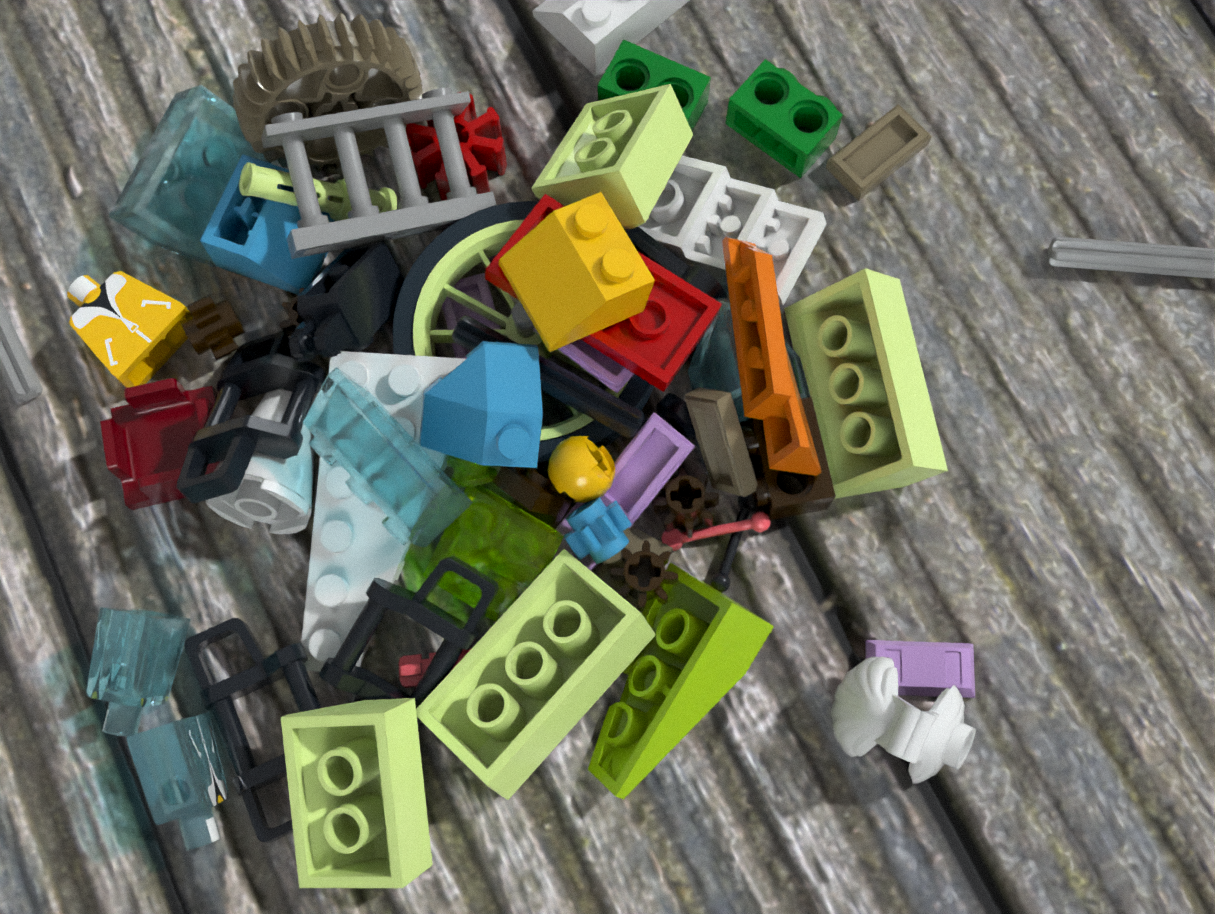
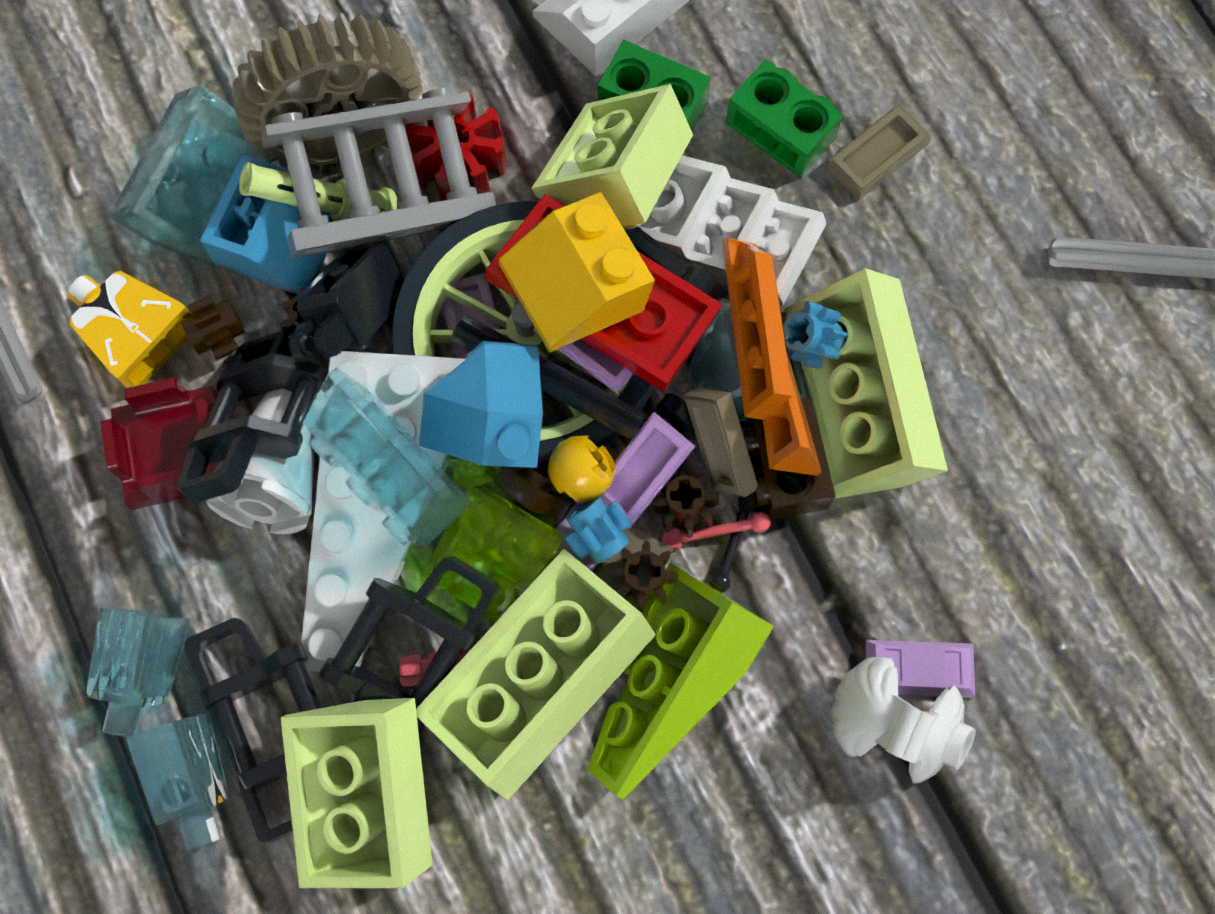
(813, 335): none -> dark azure gear

